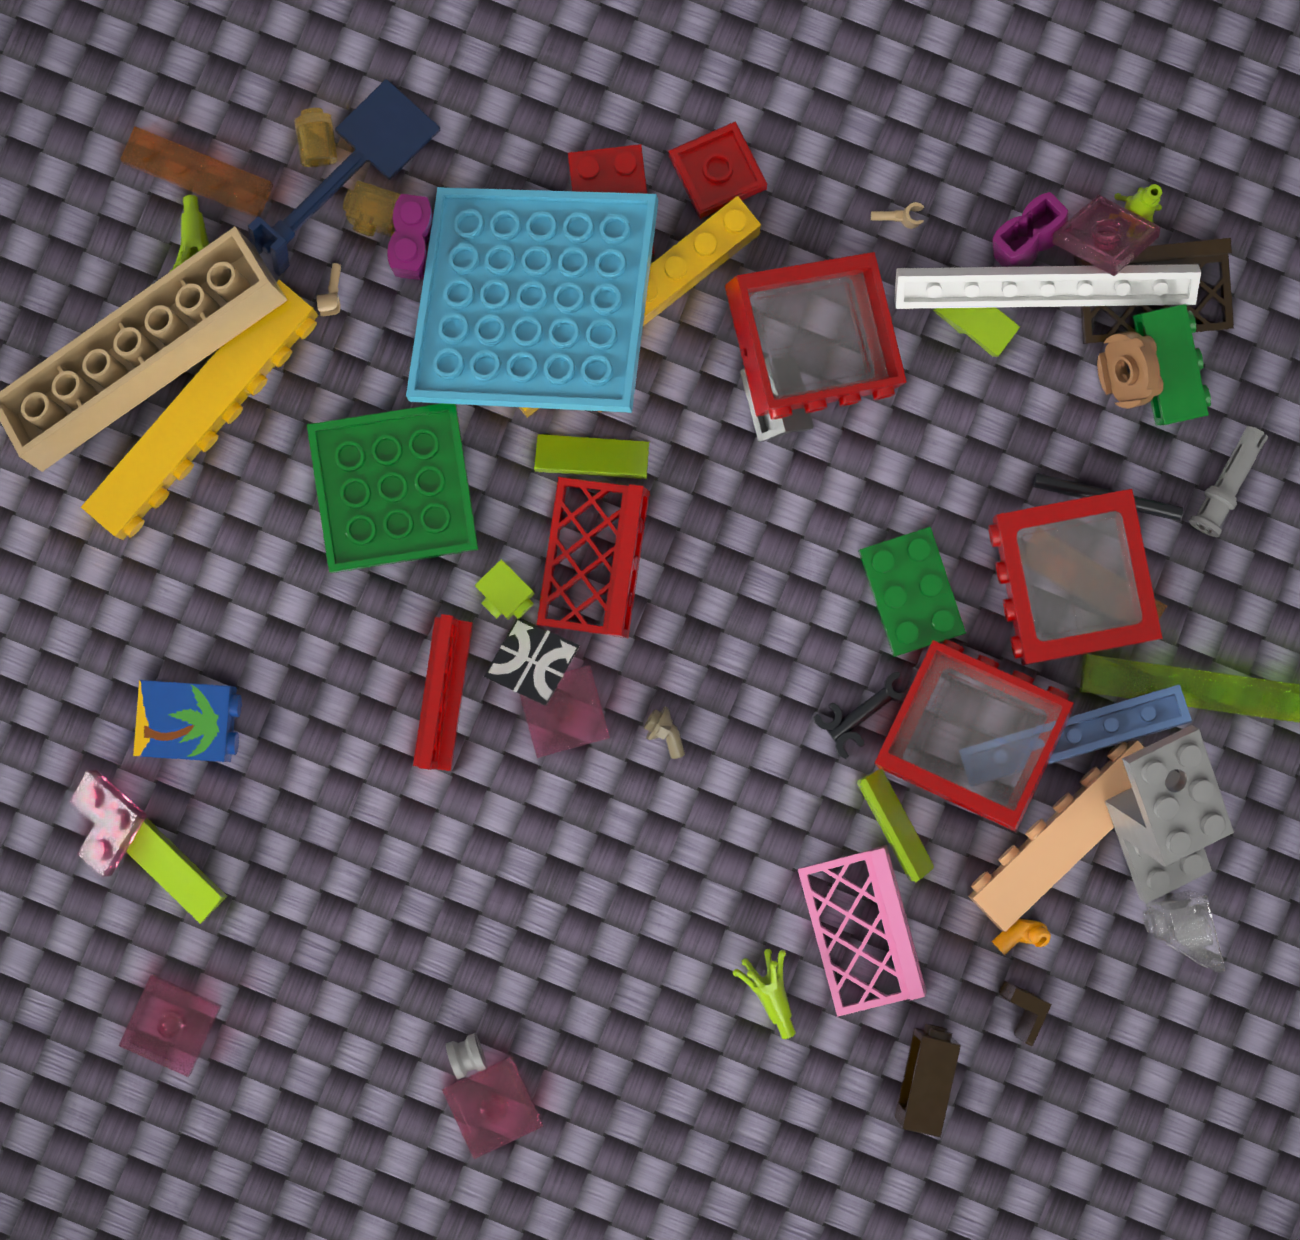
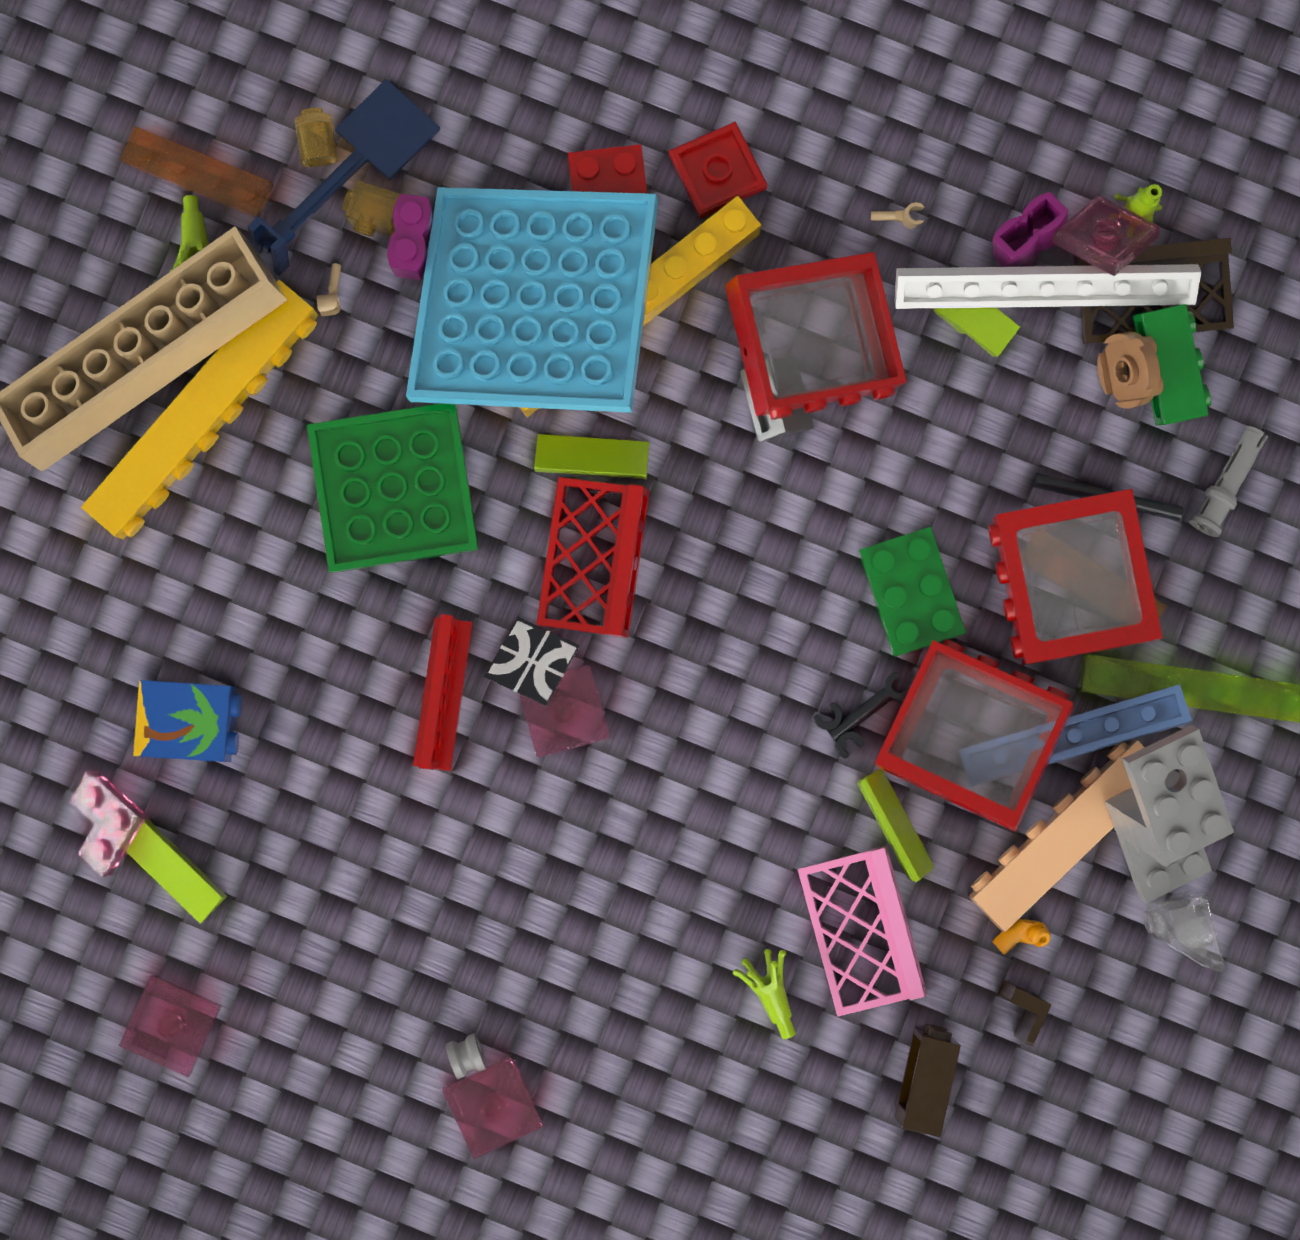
(505, 592): lime brick -> none
(661, 726): dark tan plate -> none

